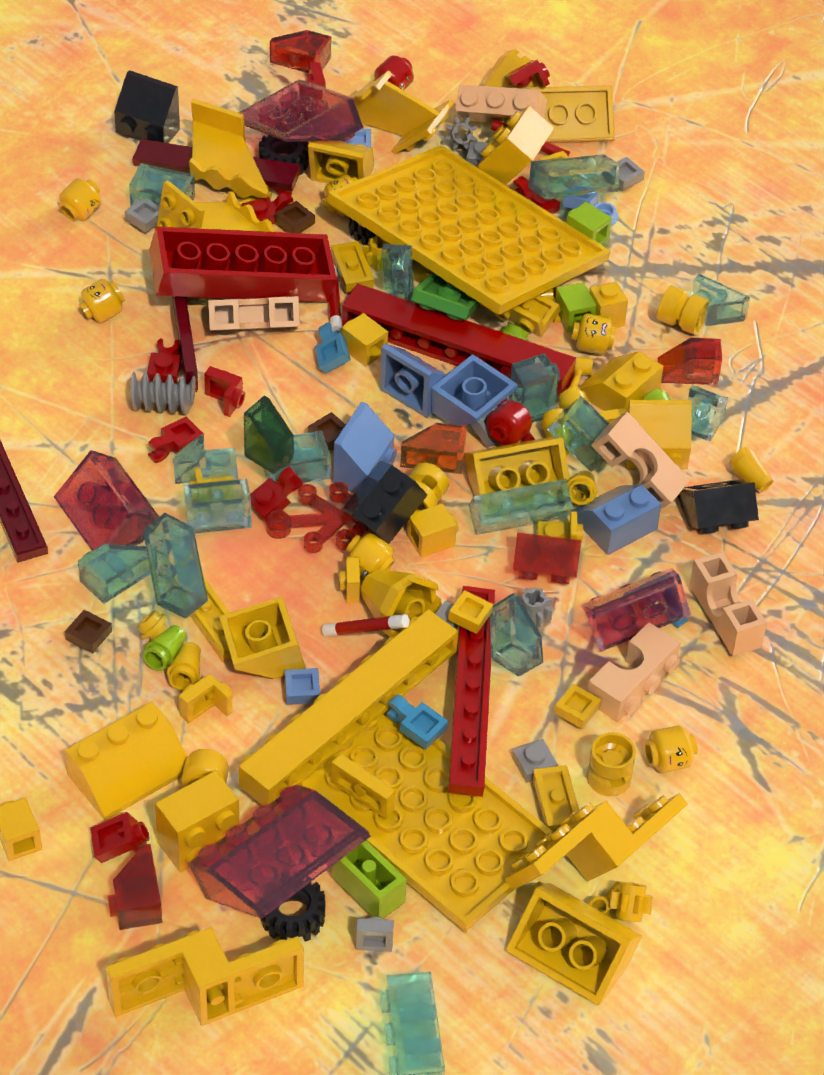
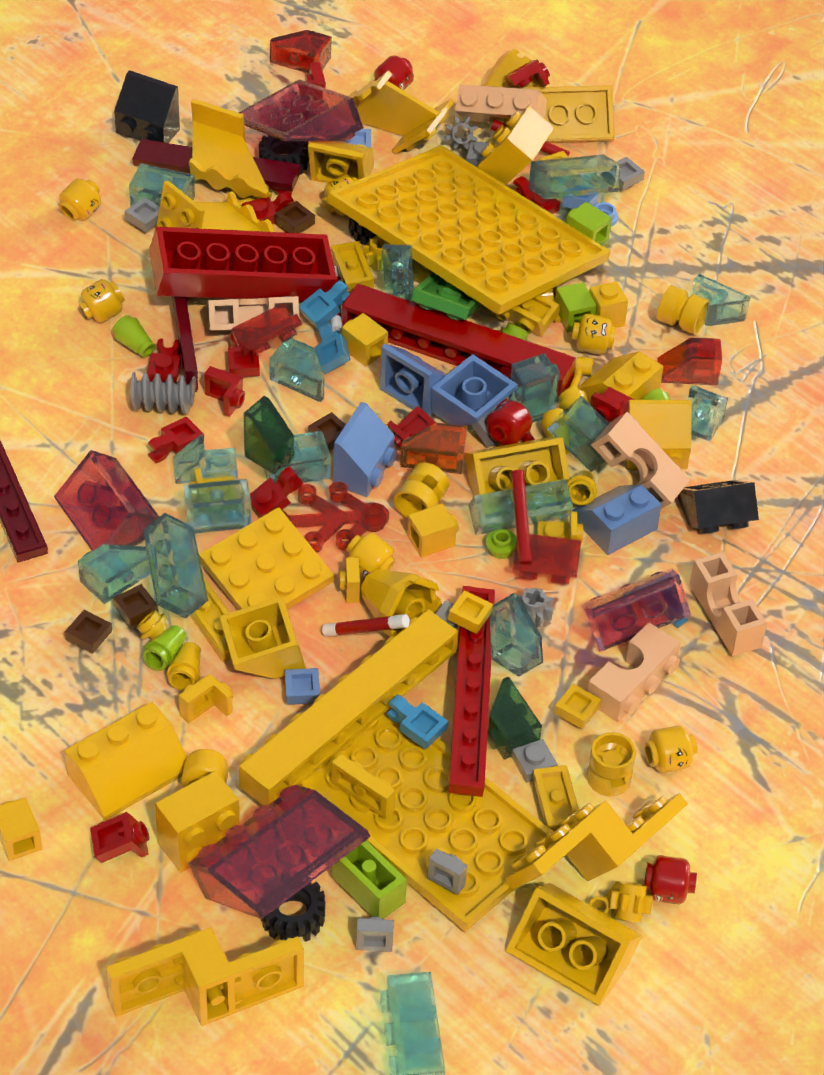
(132, 335): none -> lime cone
(134, 605): none -> reddish brown plate
(136, 892): clear red slope -> none
(242, 365): none -> red plate
(266, 328): none -> clear red bracket
(266, 563): none -> yellow plate
(298, 369): none -> clear light blue slope
(323, 306): none -> dark azure plate
(385, 501): black slope -> none
(410, 425): none -> red bracket
(447, 871): none -> light grey plate
(501, 543): none -> lime plate
(511, 721): none -> clear green slope
(521, 517): none -> red bar
(610, 403): none -> red bracket
(670, 879): none -> red head
(750, 468): yellow cone -> none

